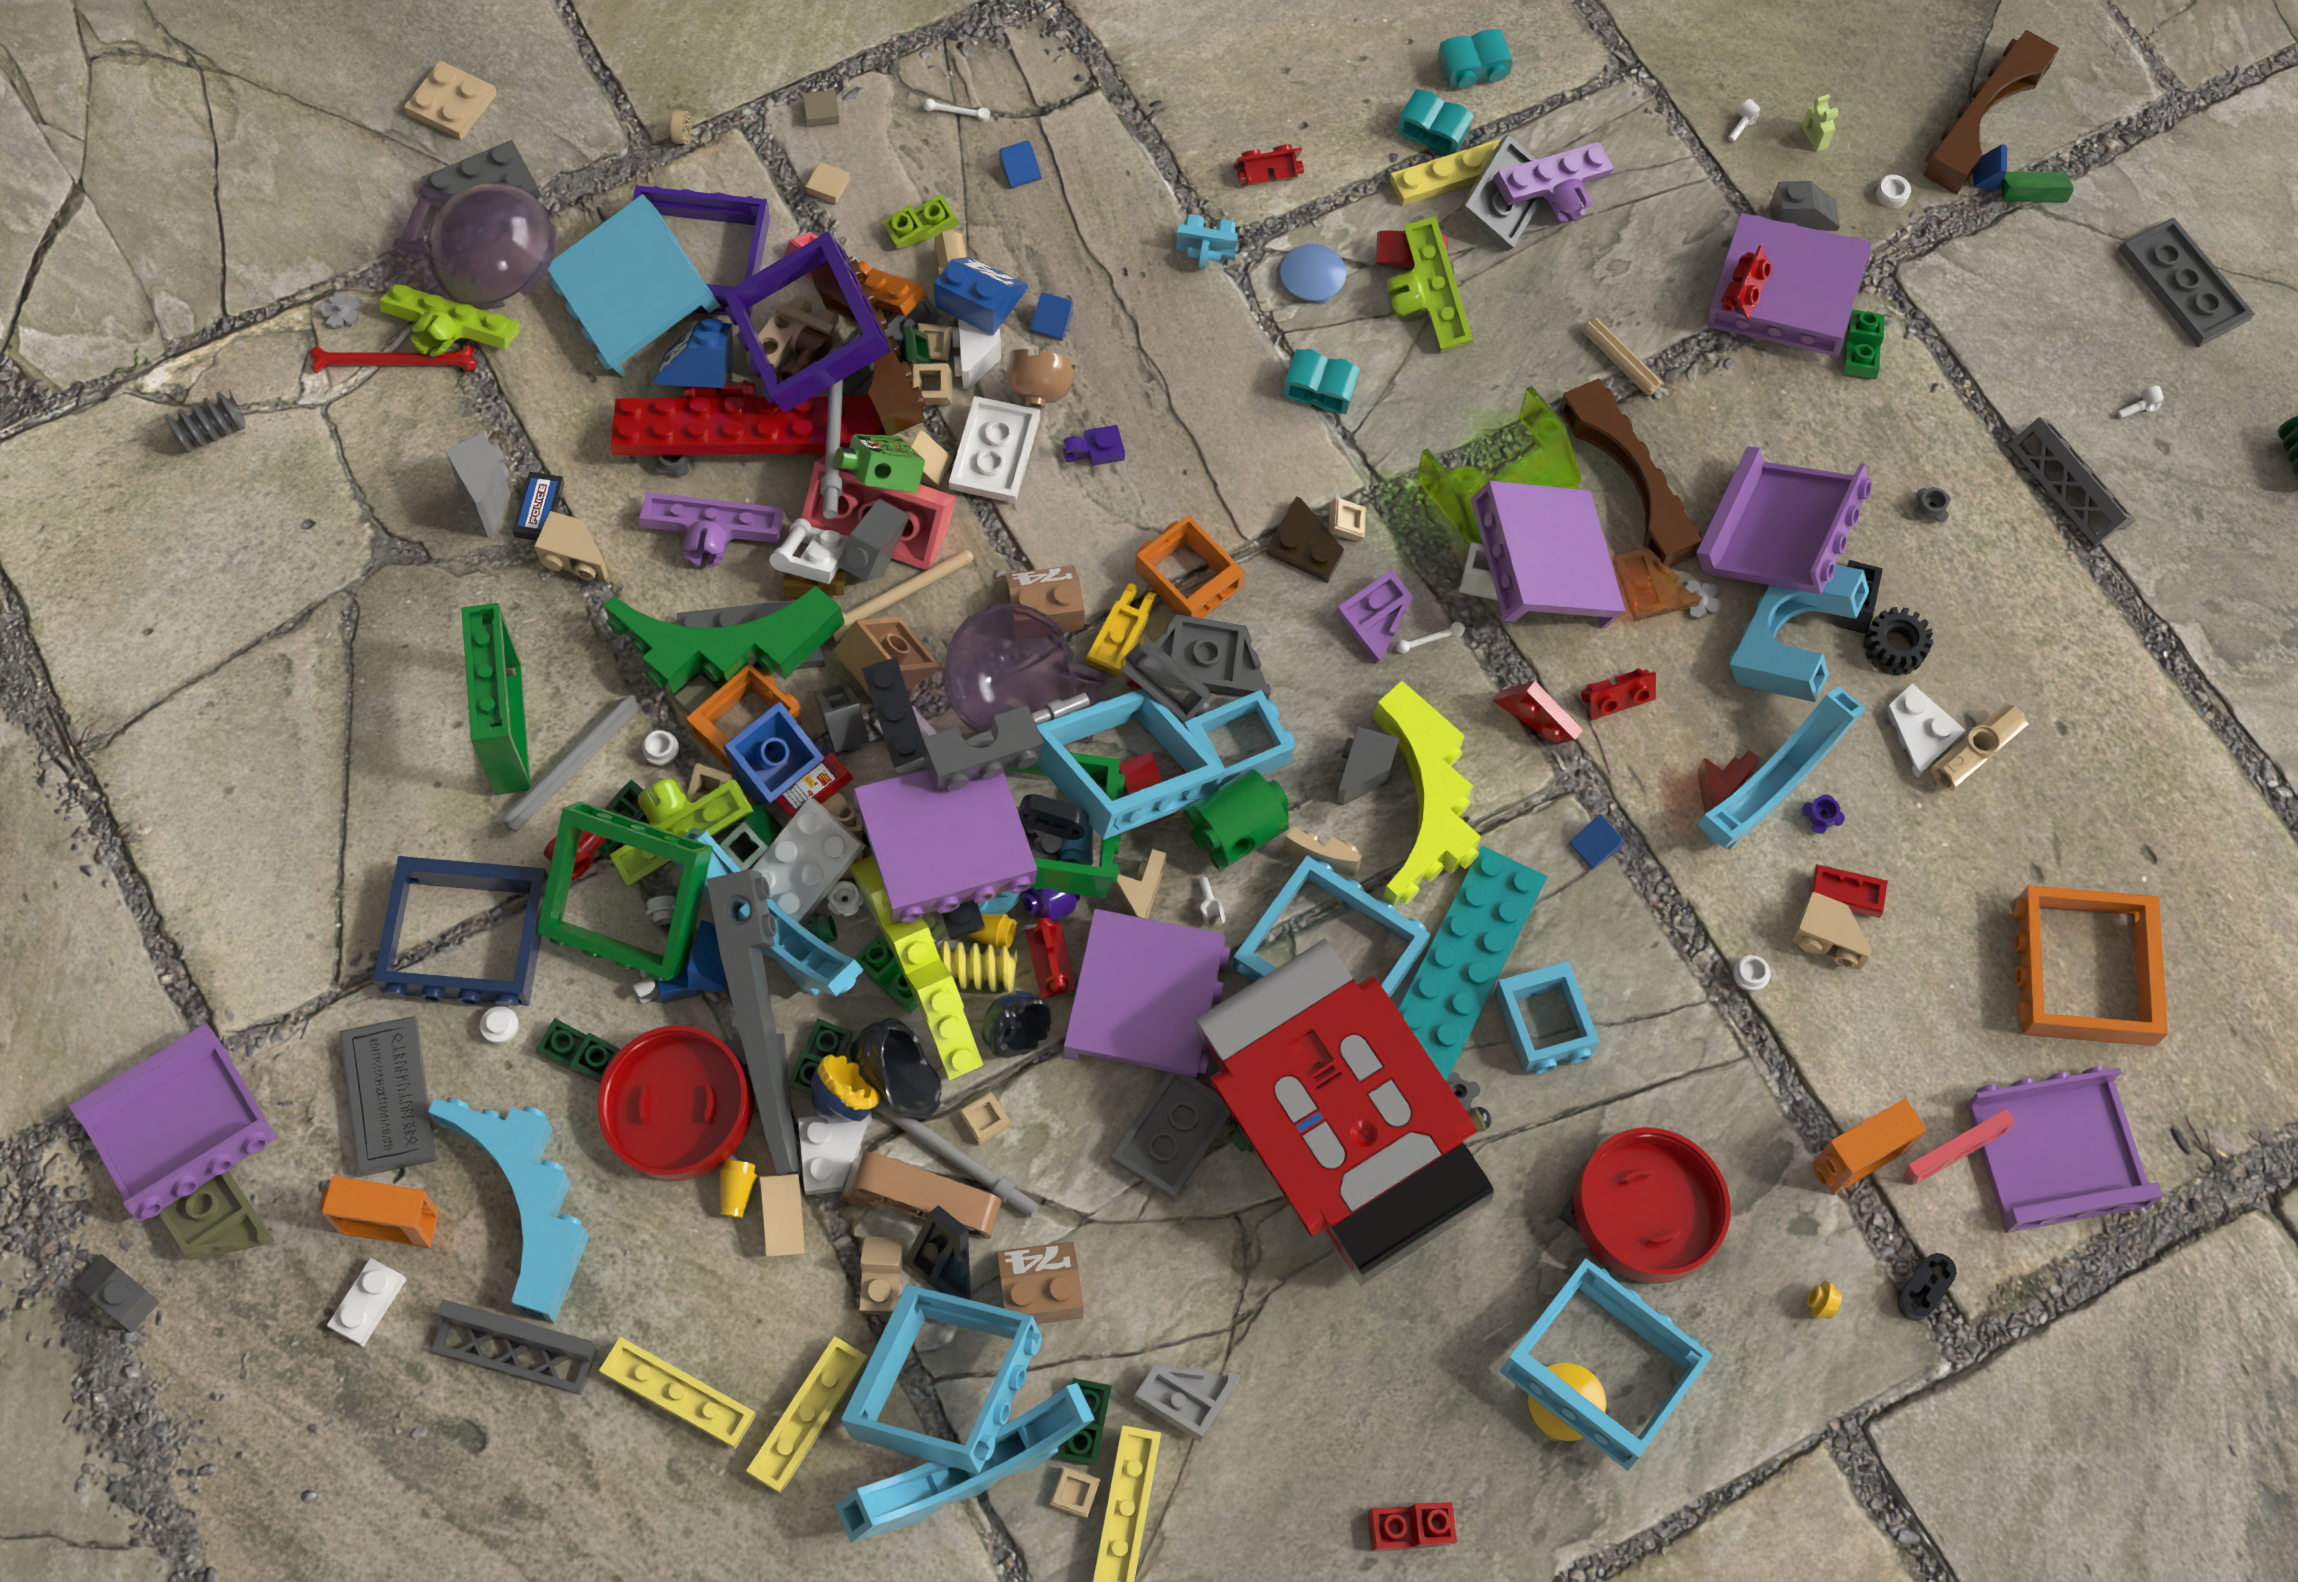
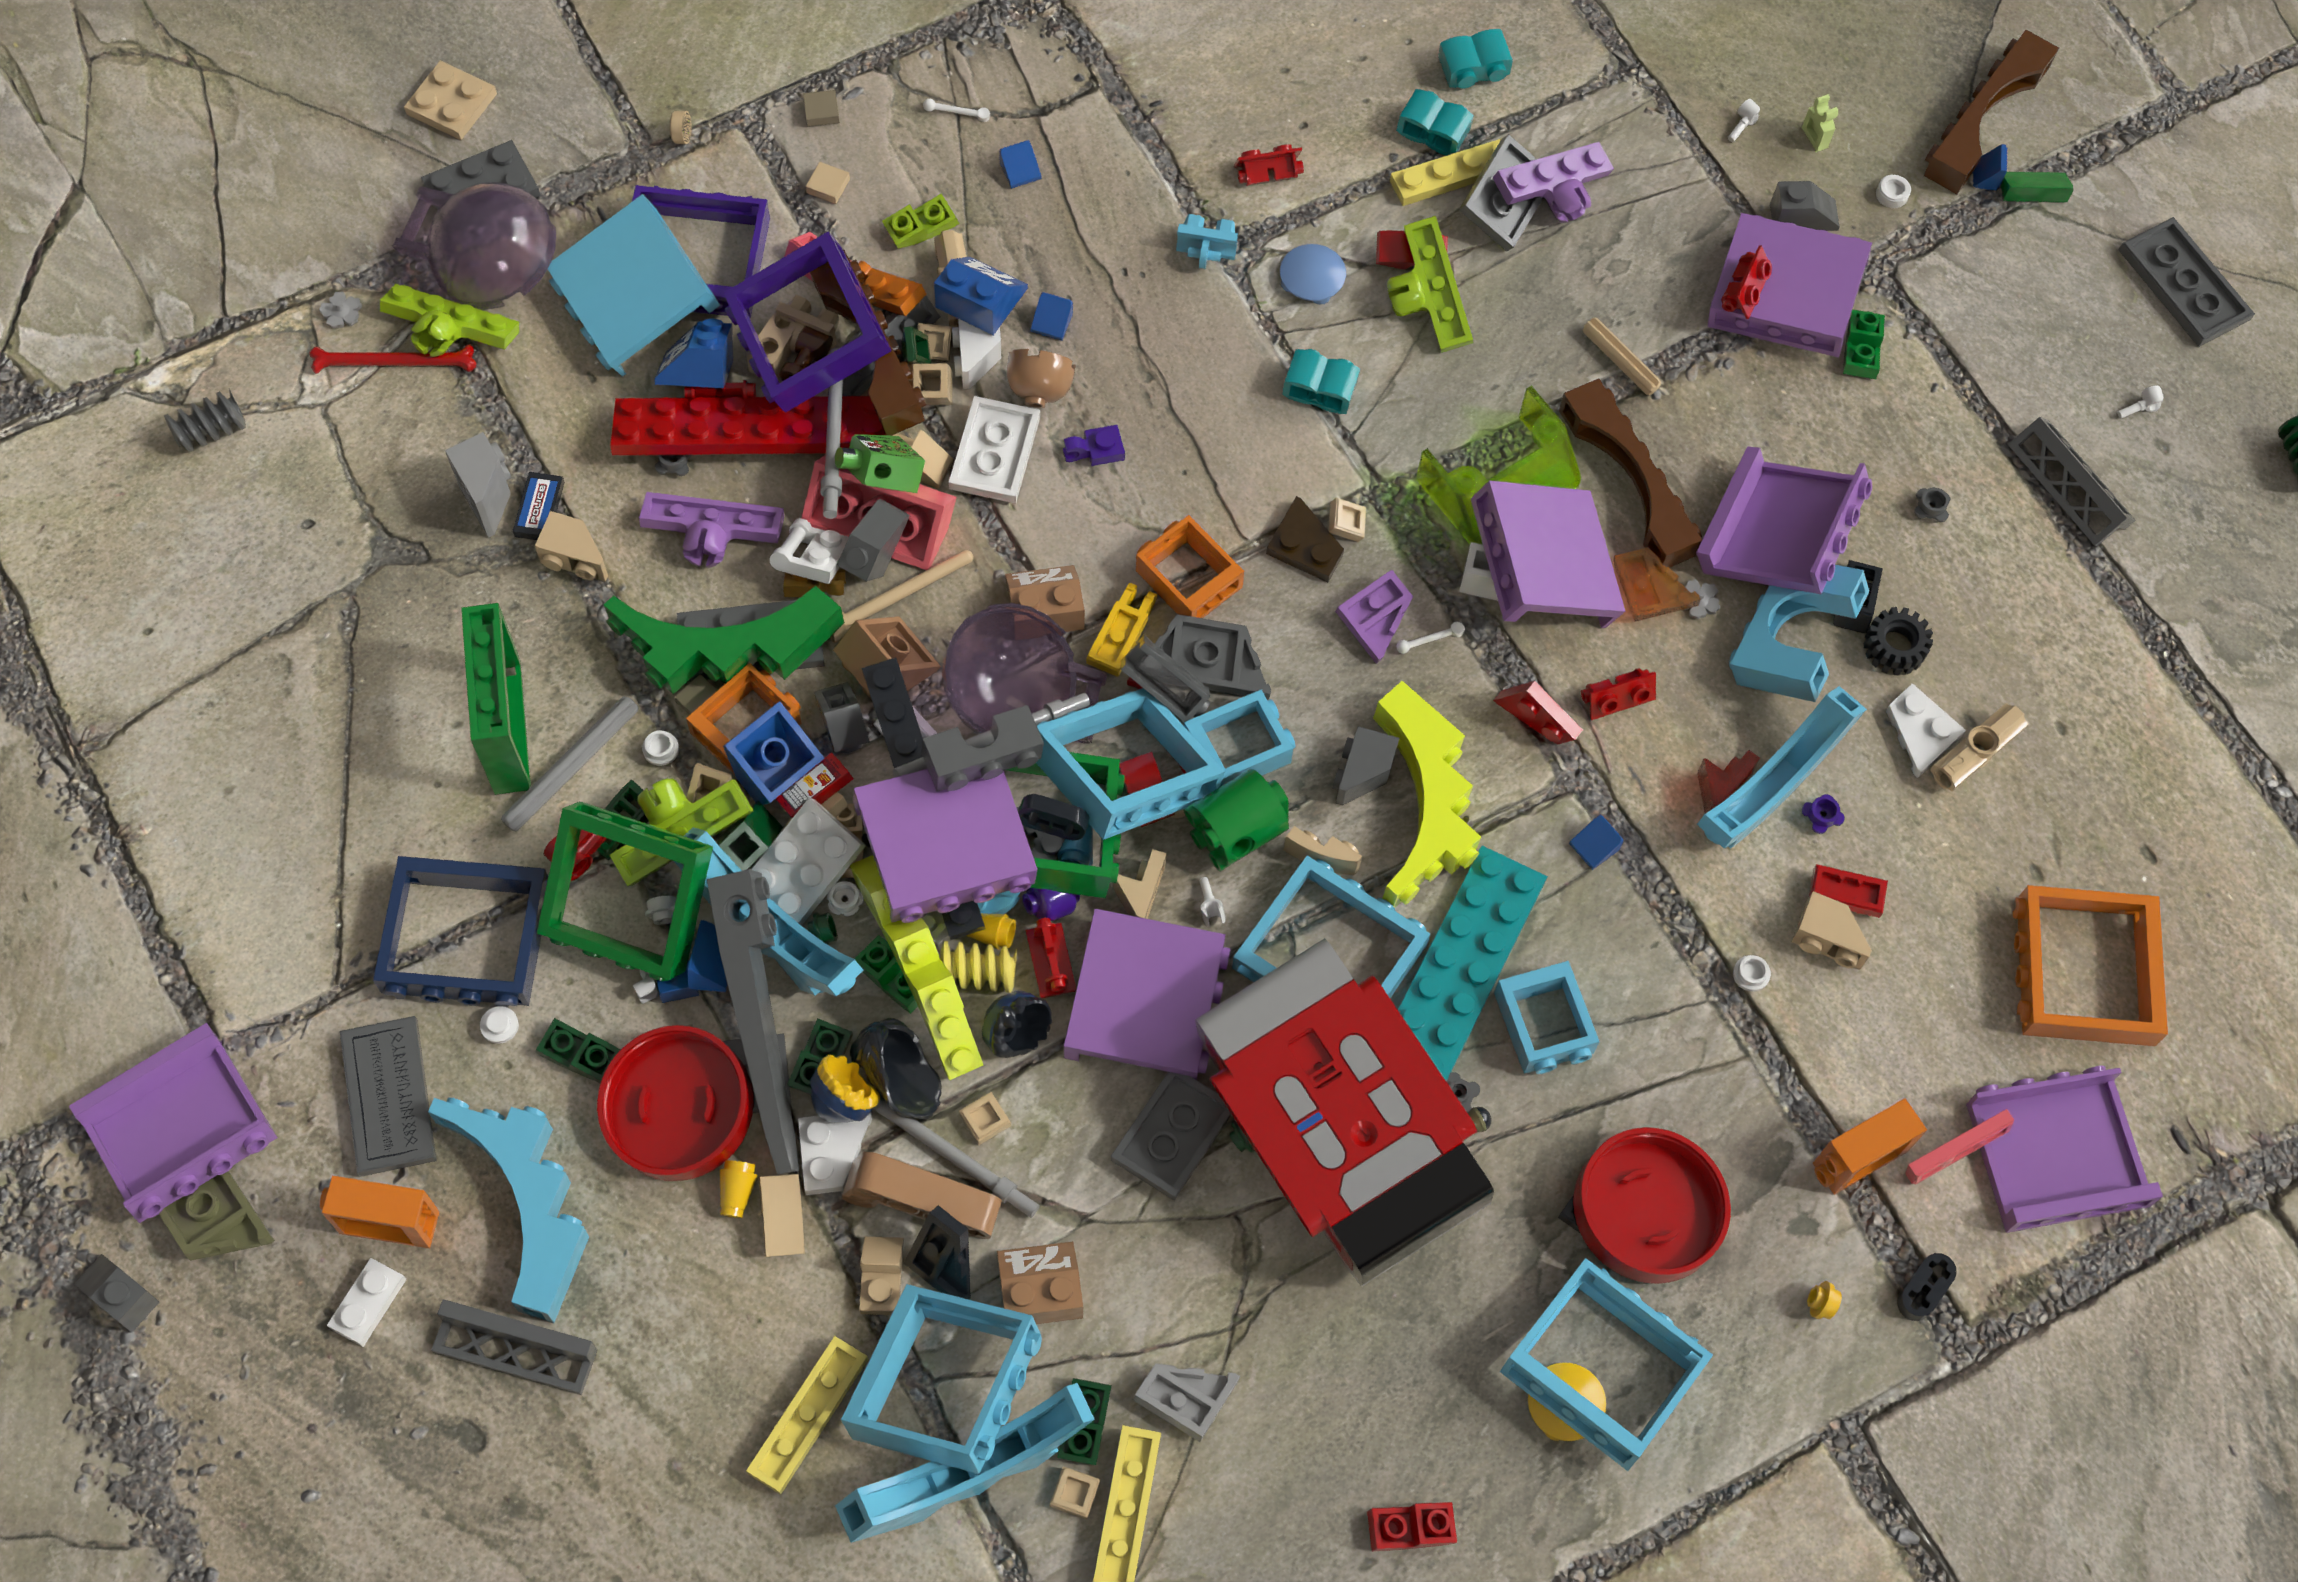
(677, 1392): light yellow plate -> none

